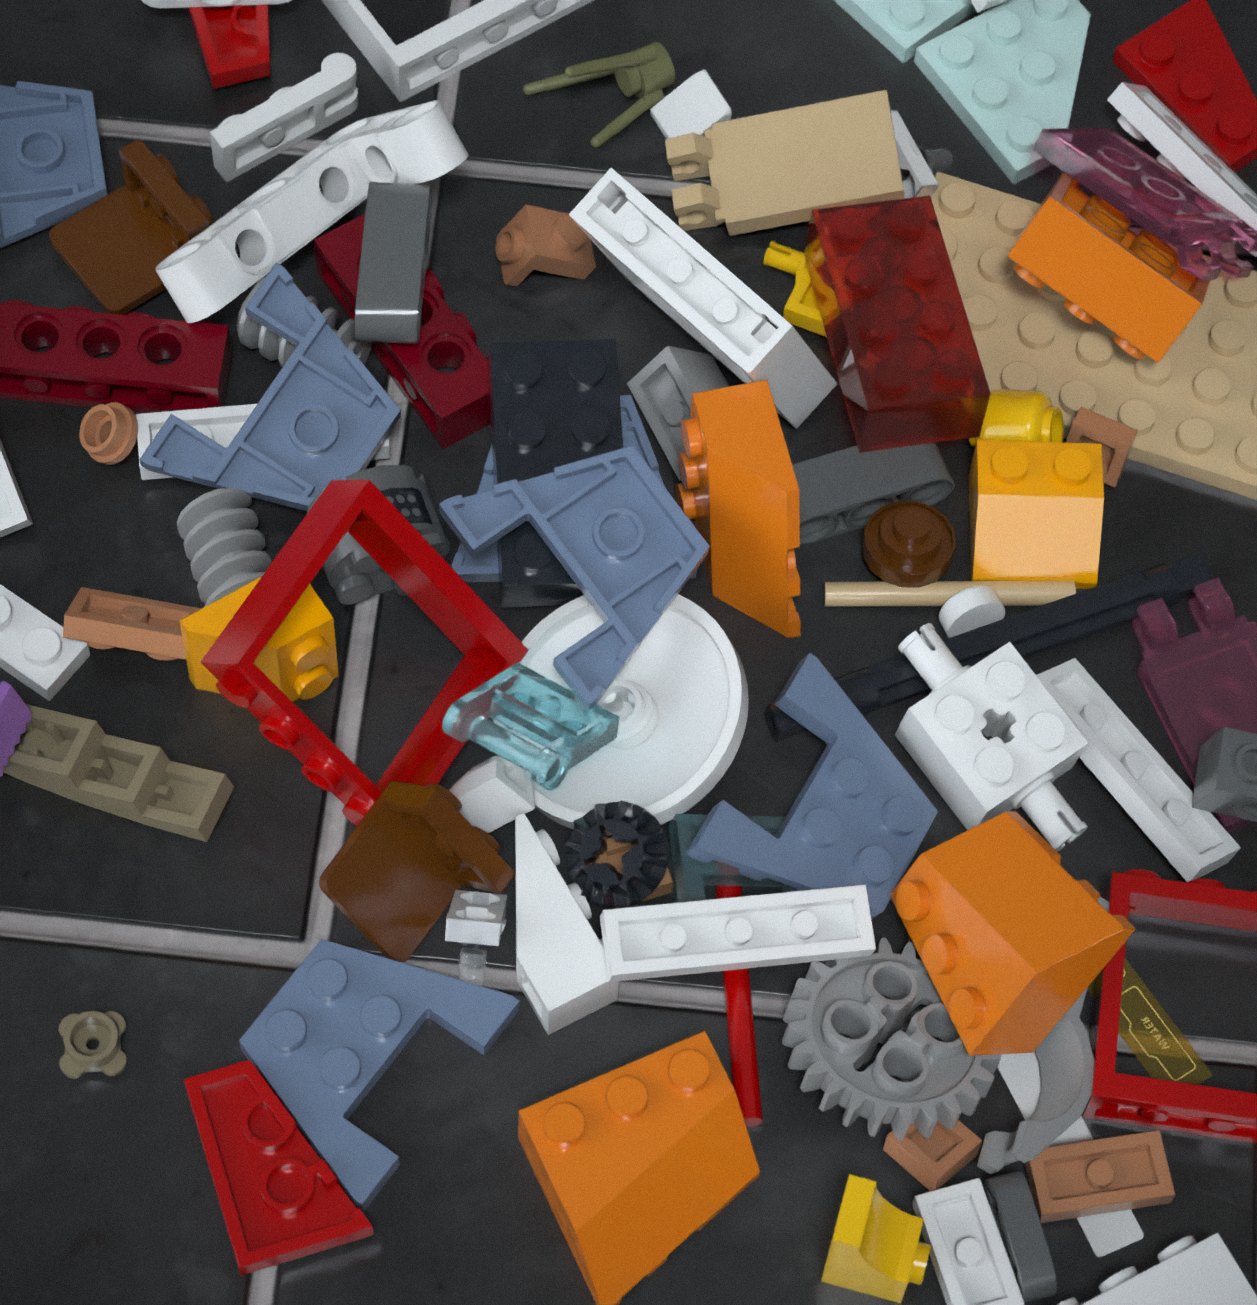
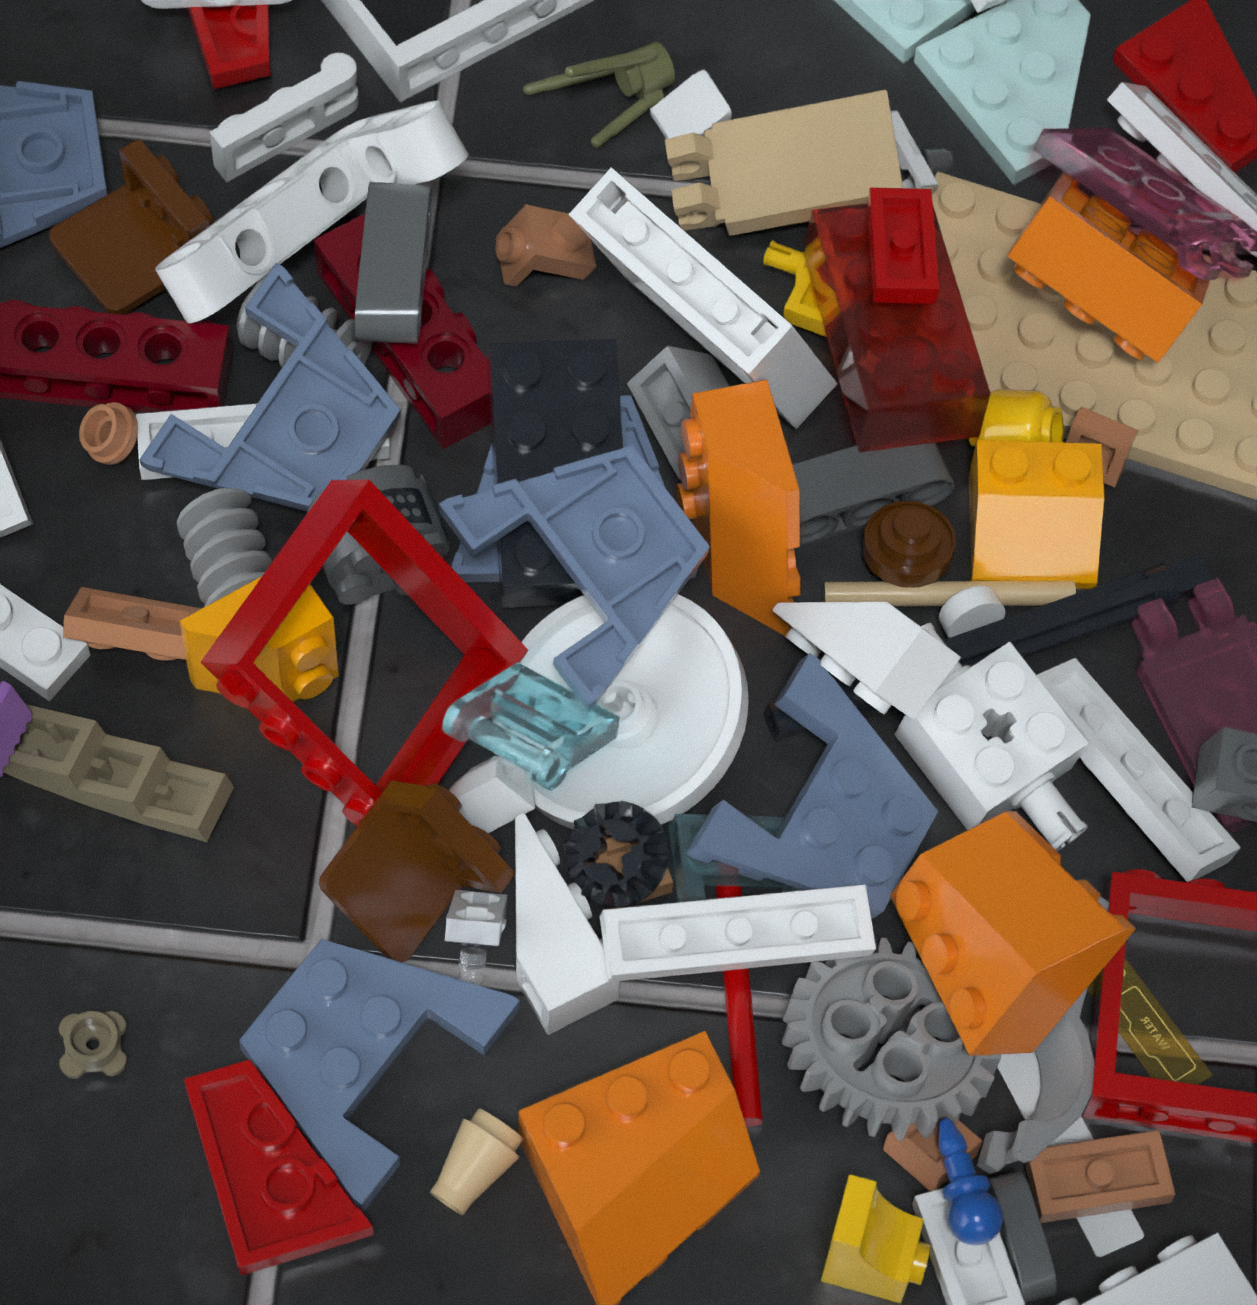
(476, 1160): none -> tan cone
(876, 645): none -> white slope
(902, 245): none -> red plate
(973, 1213): none -> blue bar

